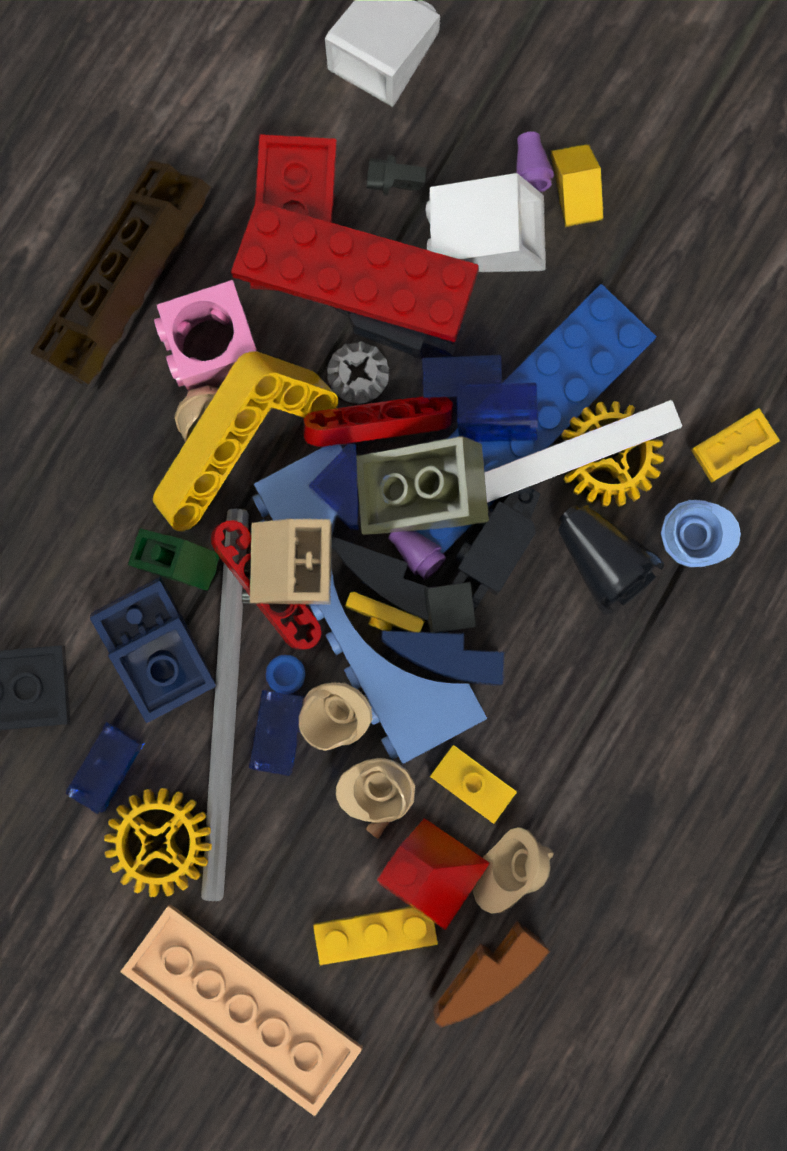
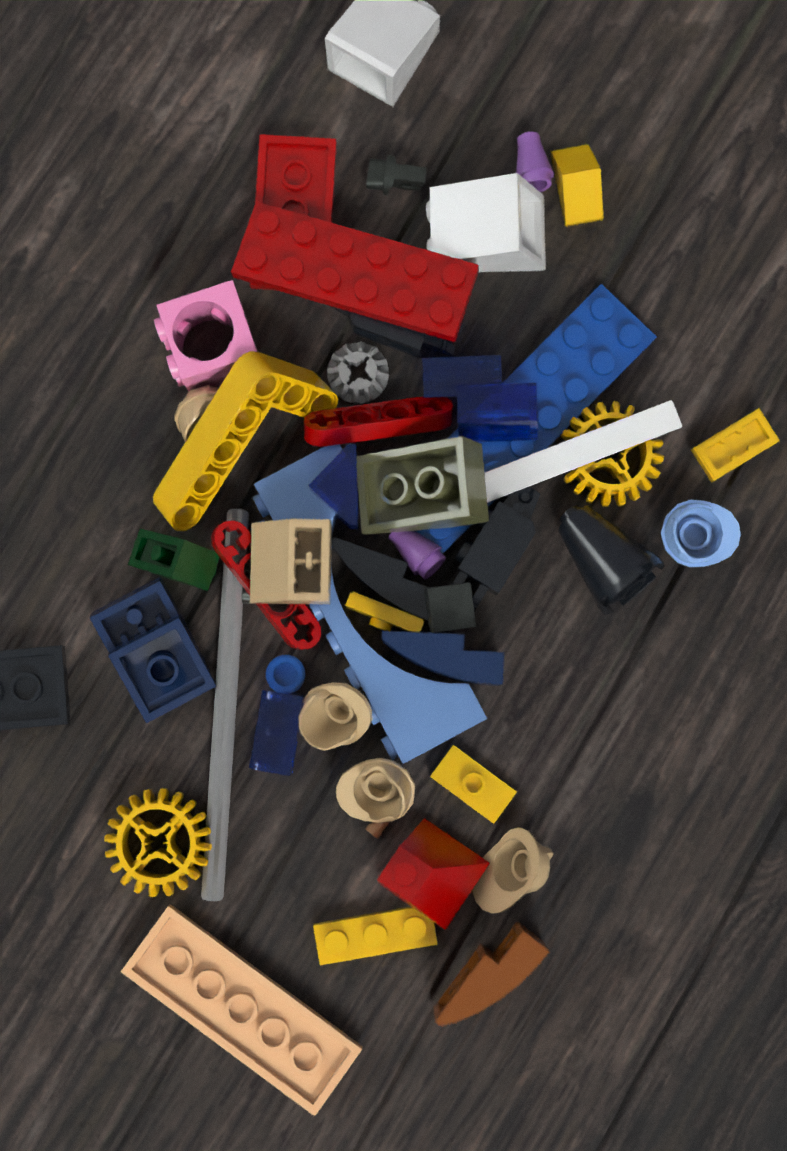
(104, 768): clear blue hinge -> none
(120, 271): dark brown slope -> none

